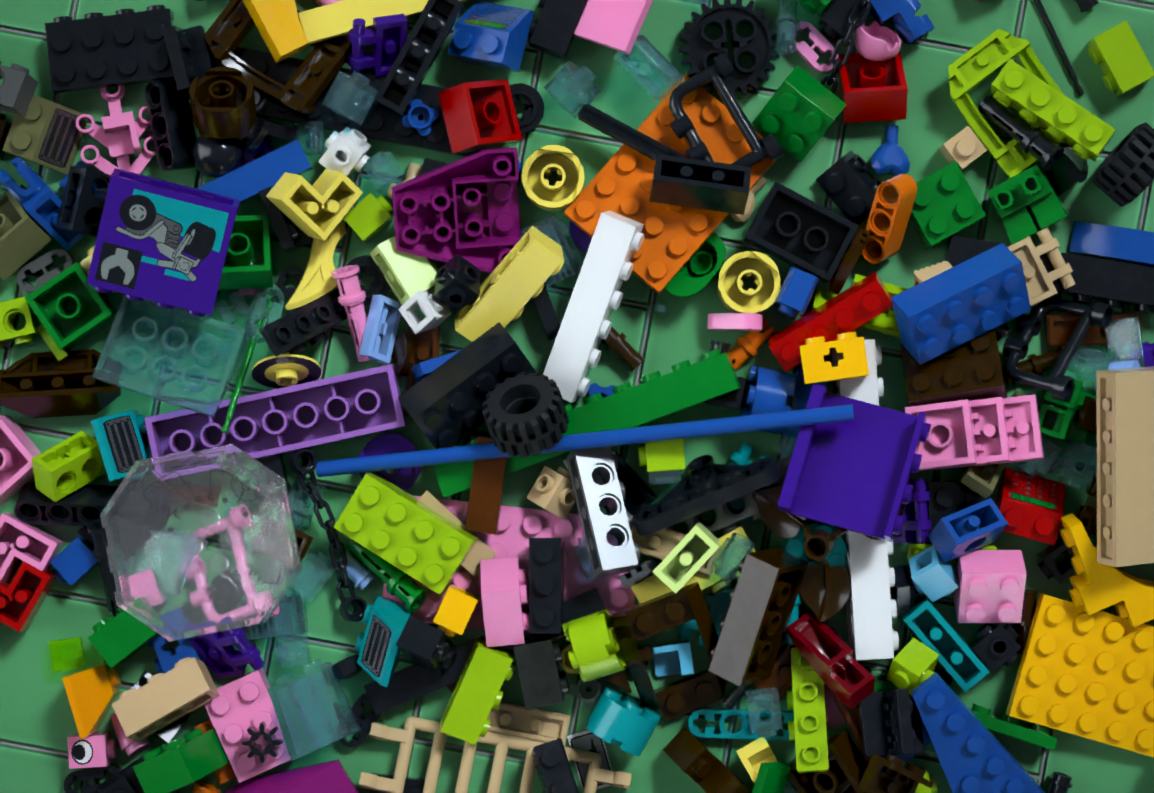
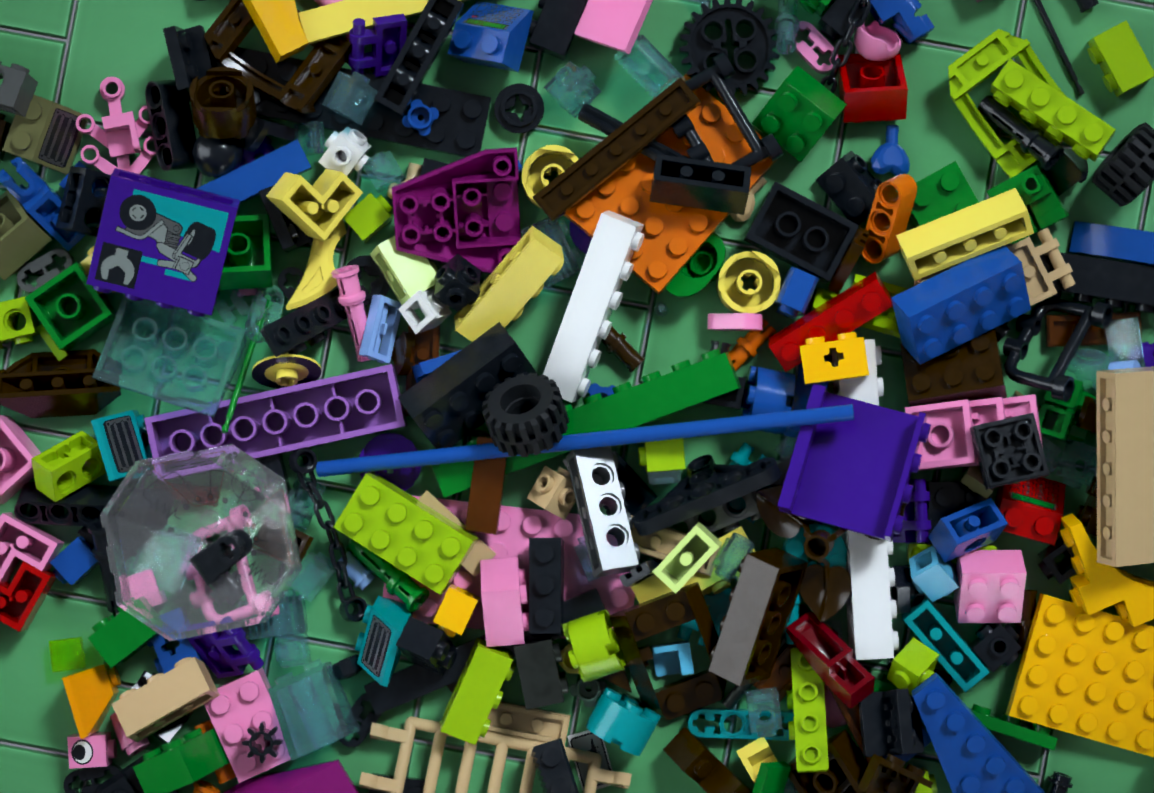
(109, 49): black bracket -> none
(220, 556): none -> black piece
(479, 115): red slope -> none
(547, 314): black beam -> none
(616, 150): none -> dark brown tile
(963, 148): tan brick -> none
(965, 234): none -> light yellow brick
(1009, 451): none -> black tile
(1036, 364): dark brown pin -> none

